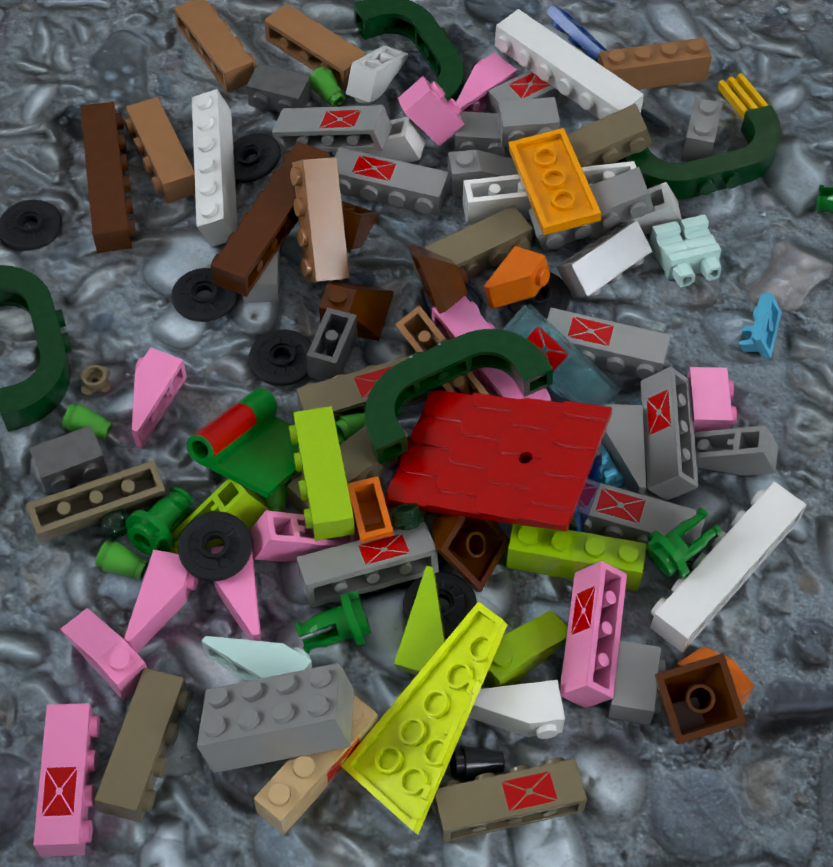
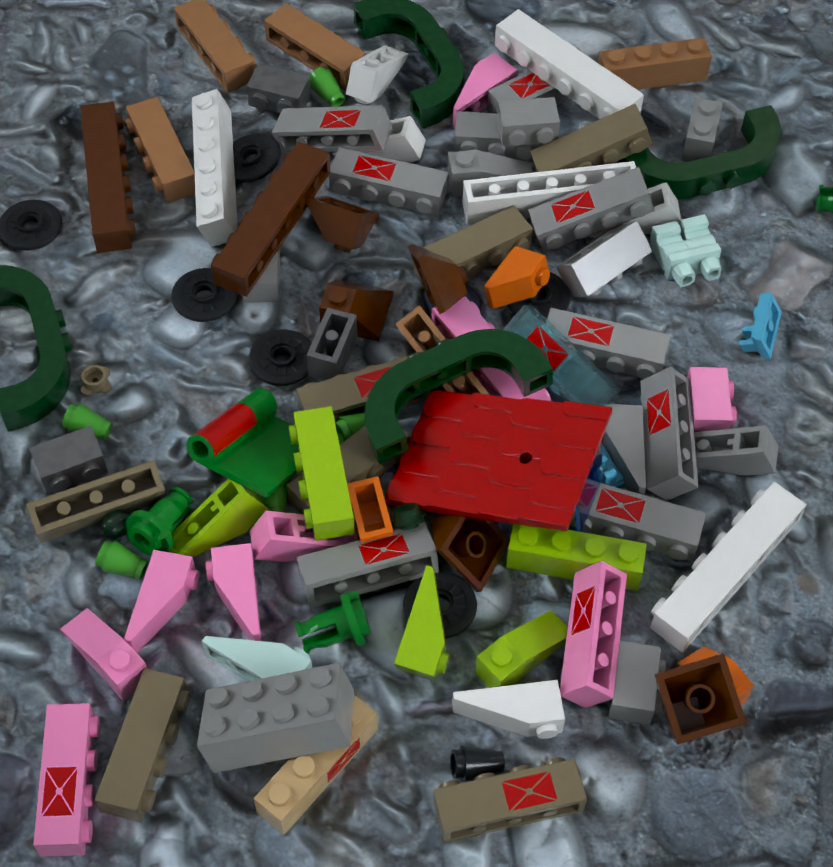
(155, 386): bright pink slope -> none
(218, 565): black wheel -> none
(320, 219): medium nougat brick -> none
(417, 735): neon yellow wing -> none
(431, 110): bright pink brick -> none
(554, 181): light orange plate -> none
(578, 34): blue plate -> none
(671, 552): green piece -> none
(747, 93): yellow tile -> none

